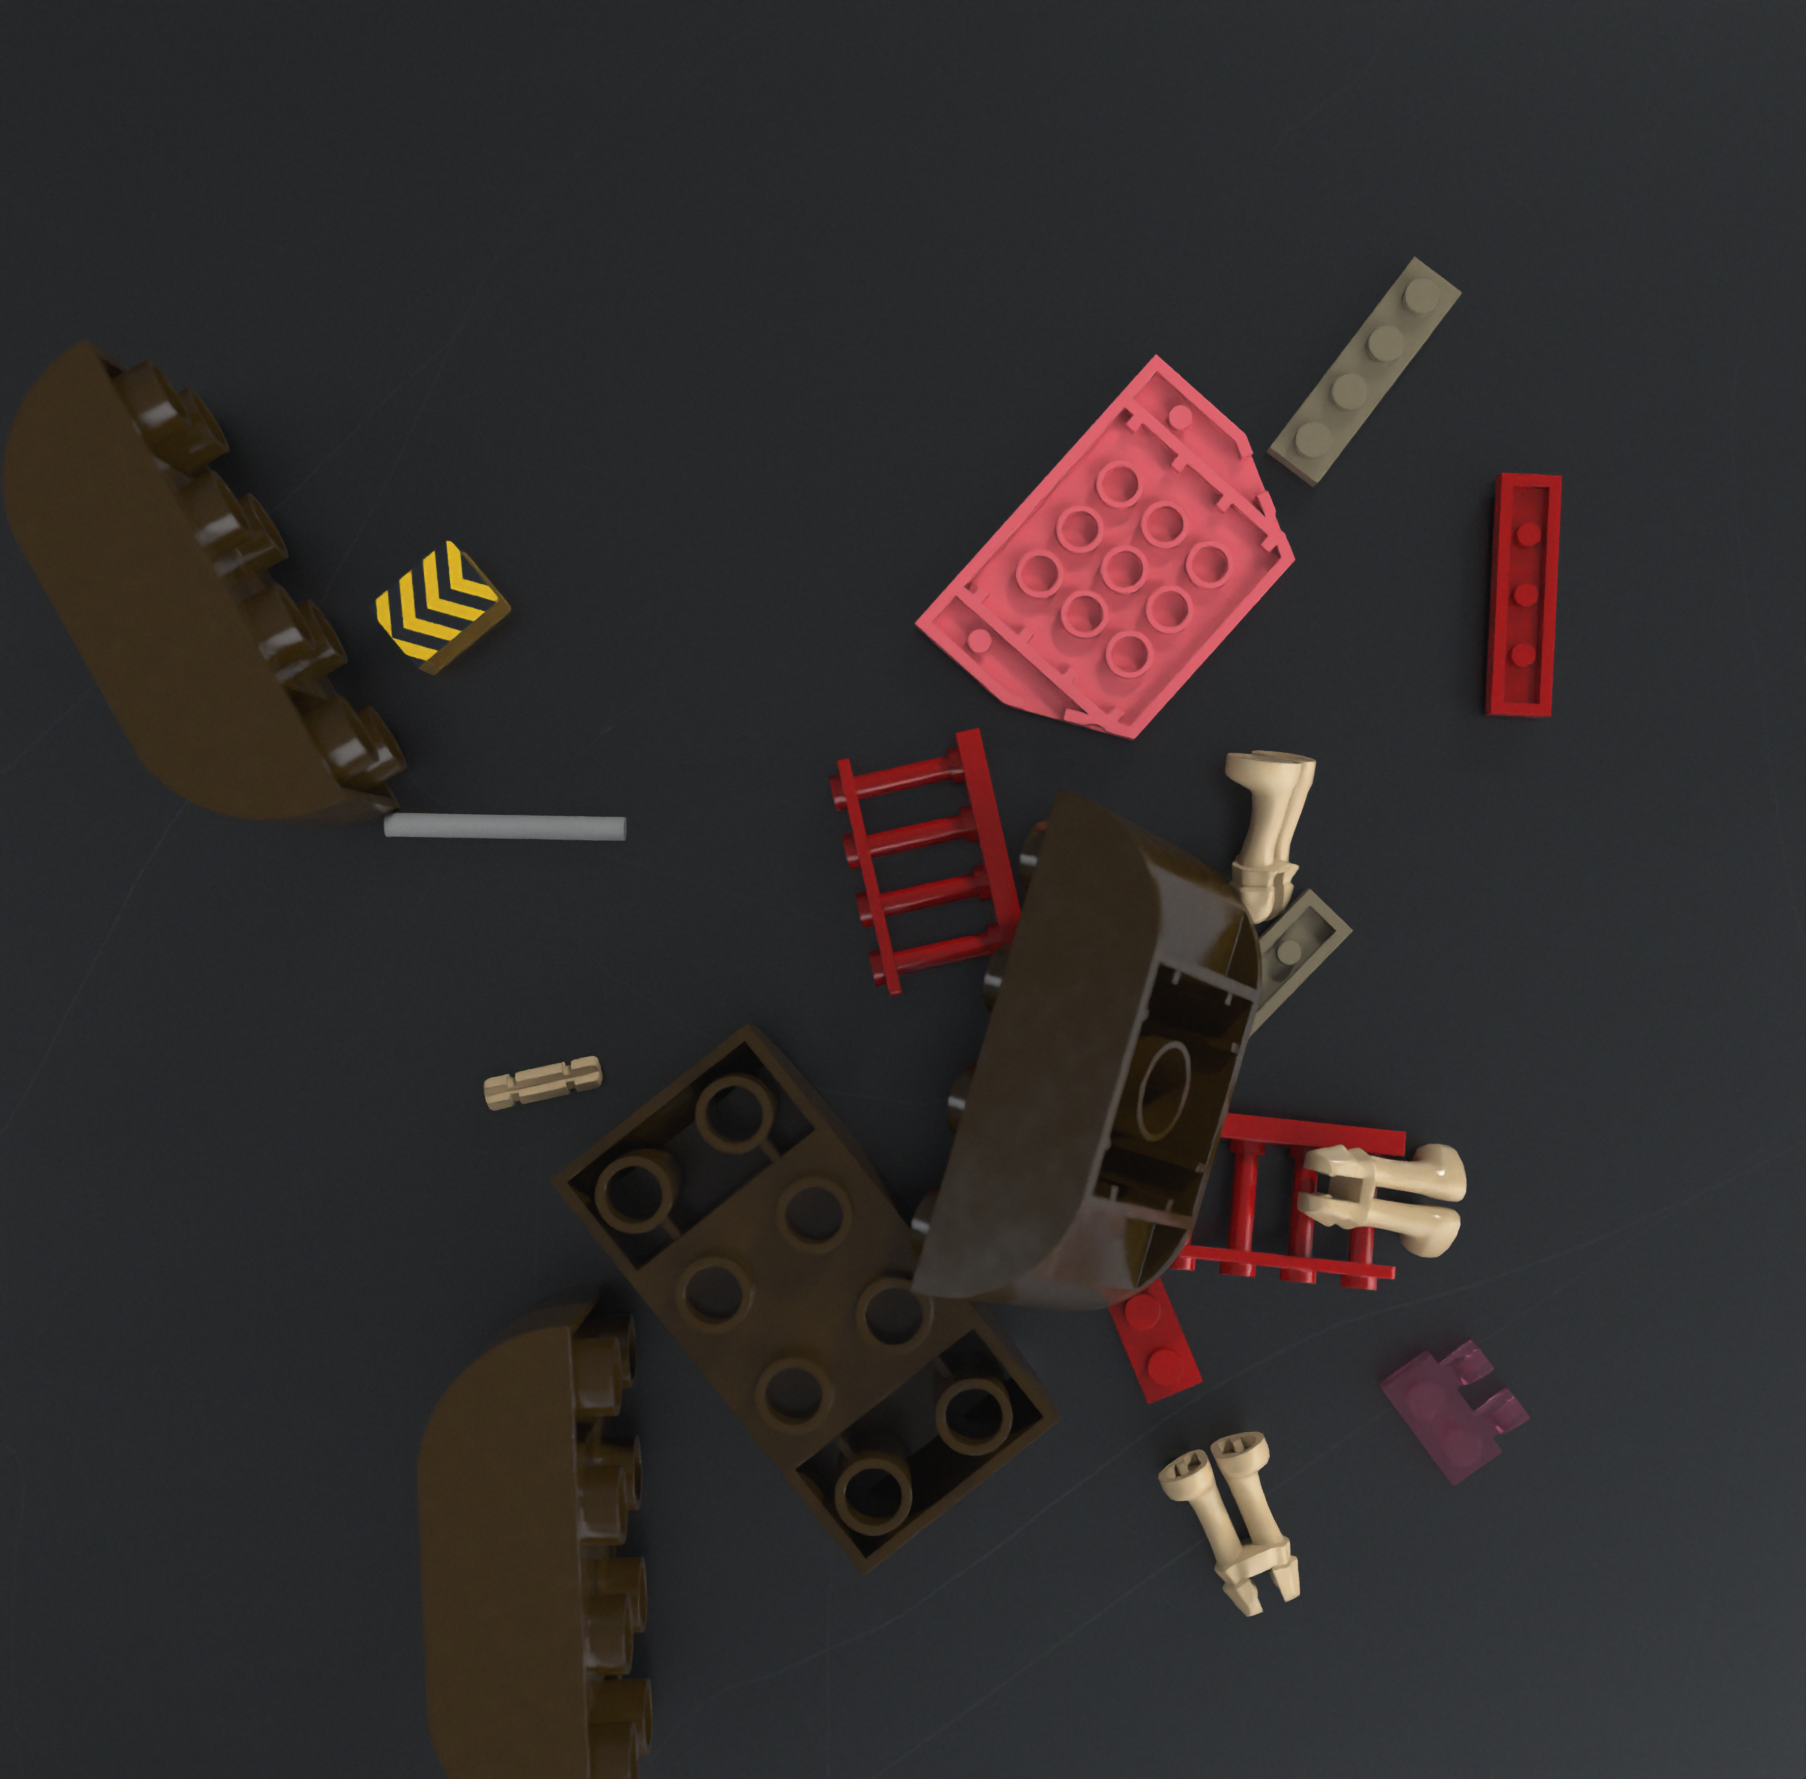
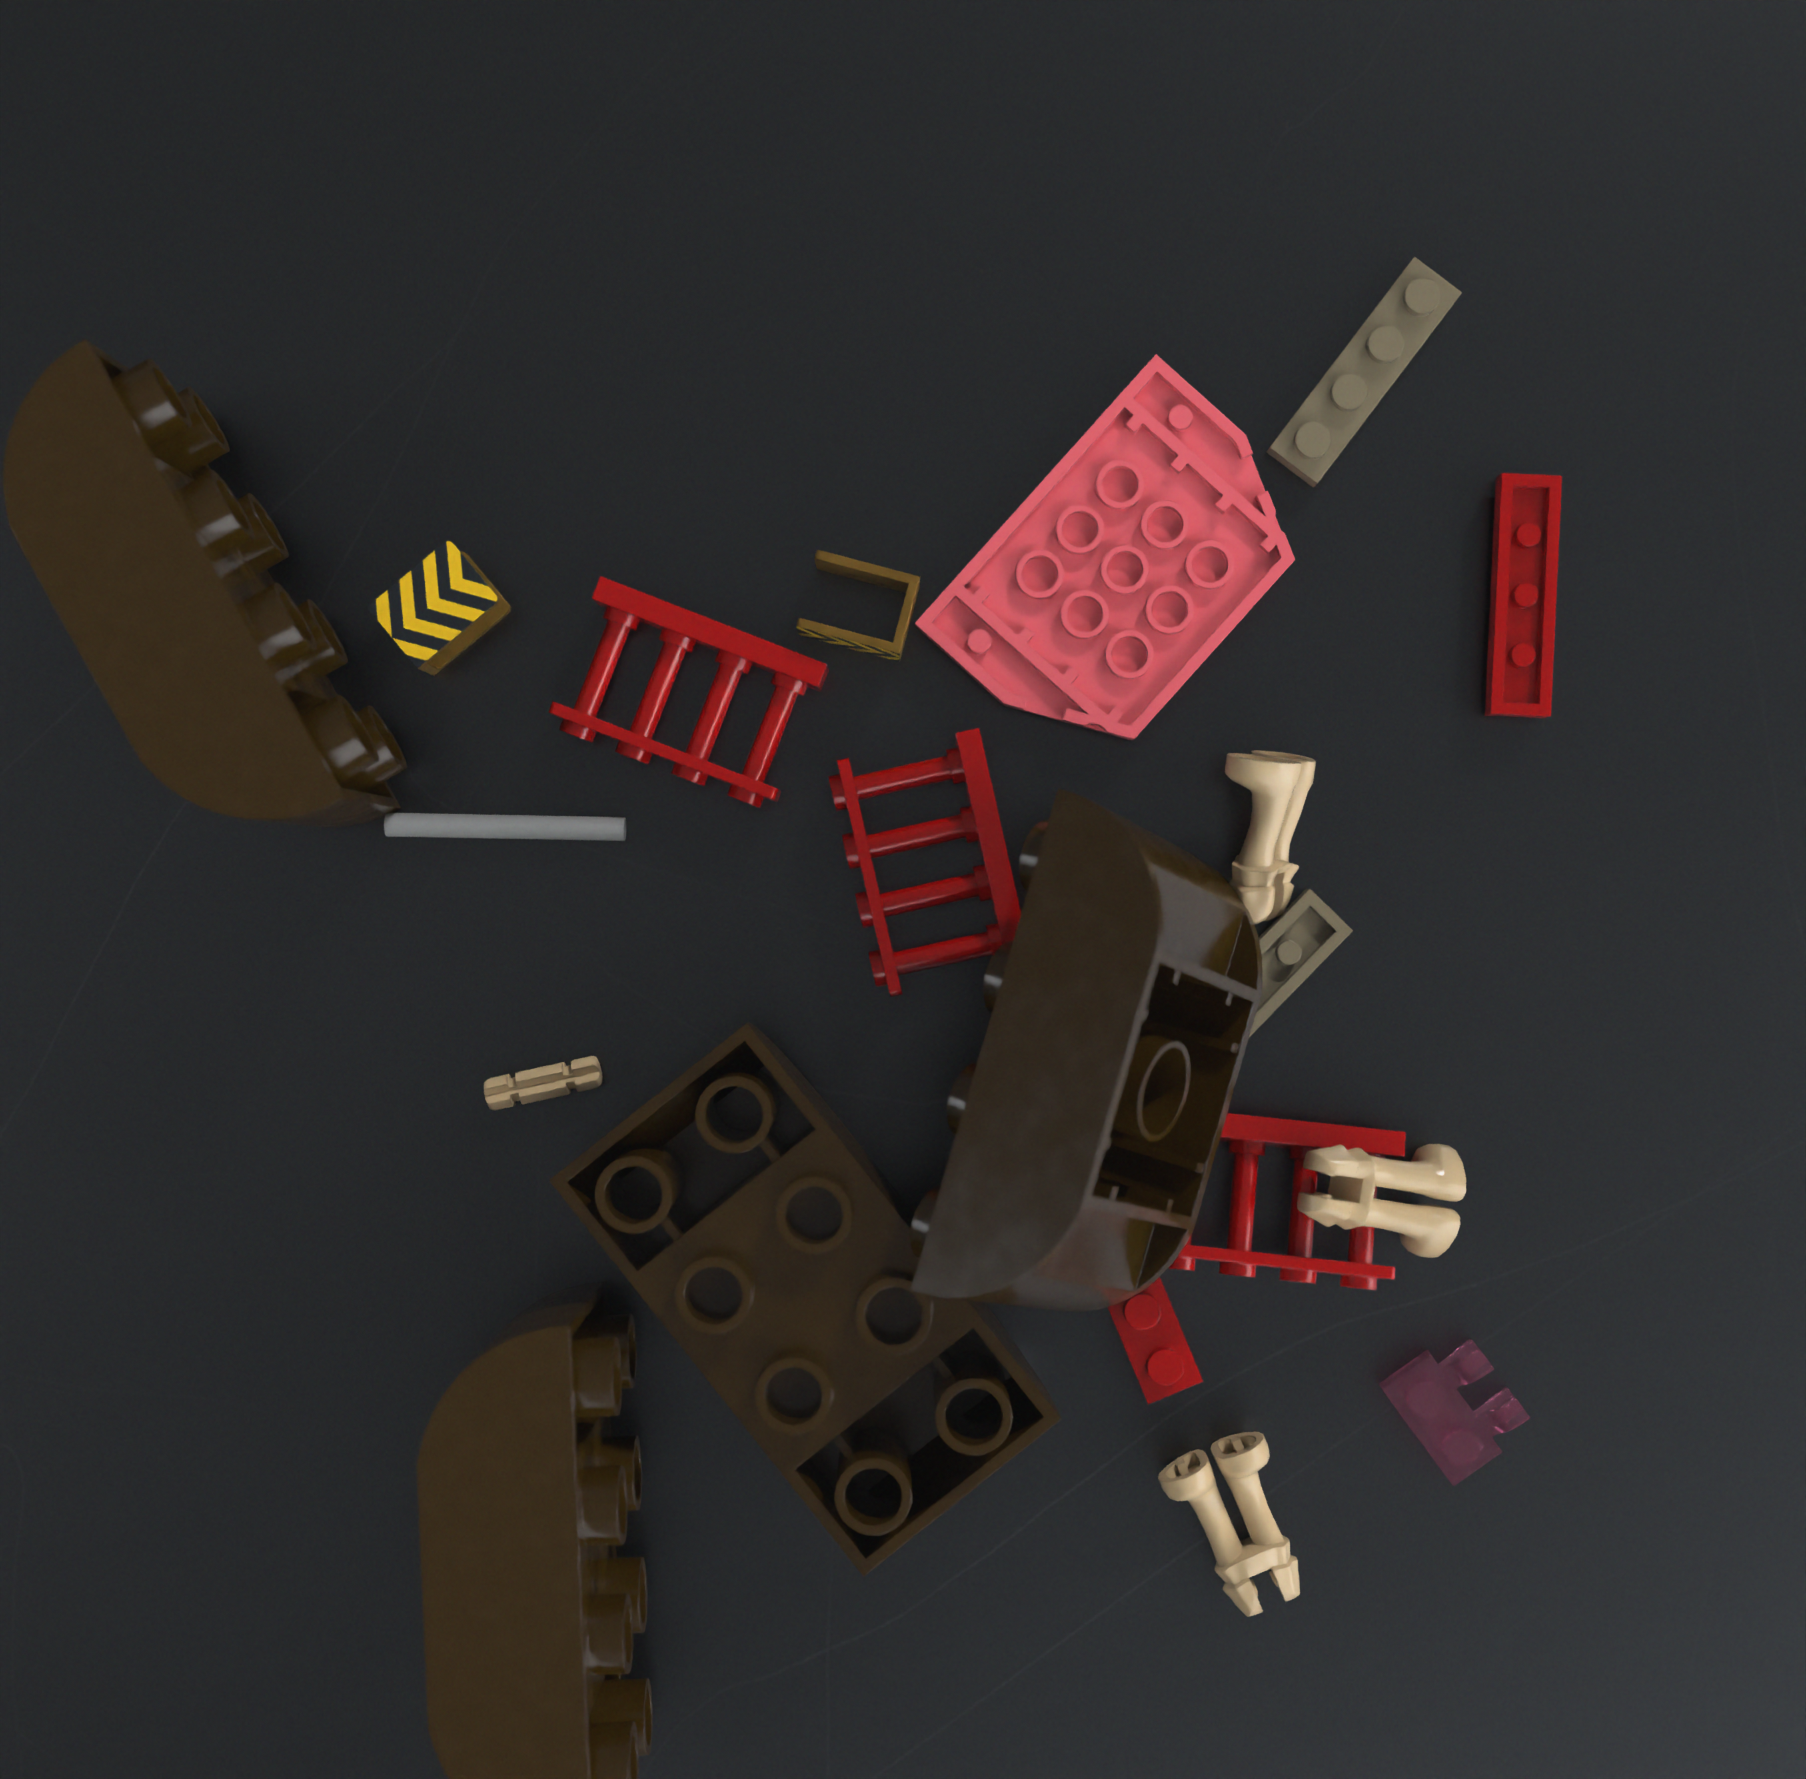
(680, 633): none -> red fence
(874, 575): none -> pearl gold piece

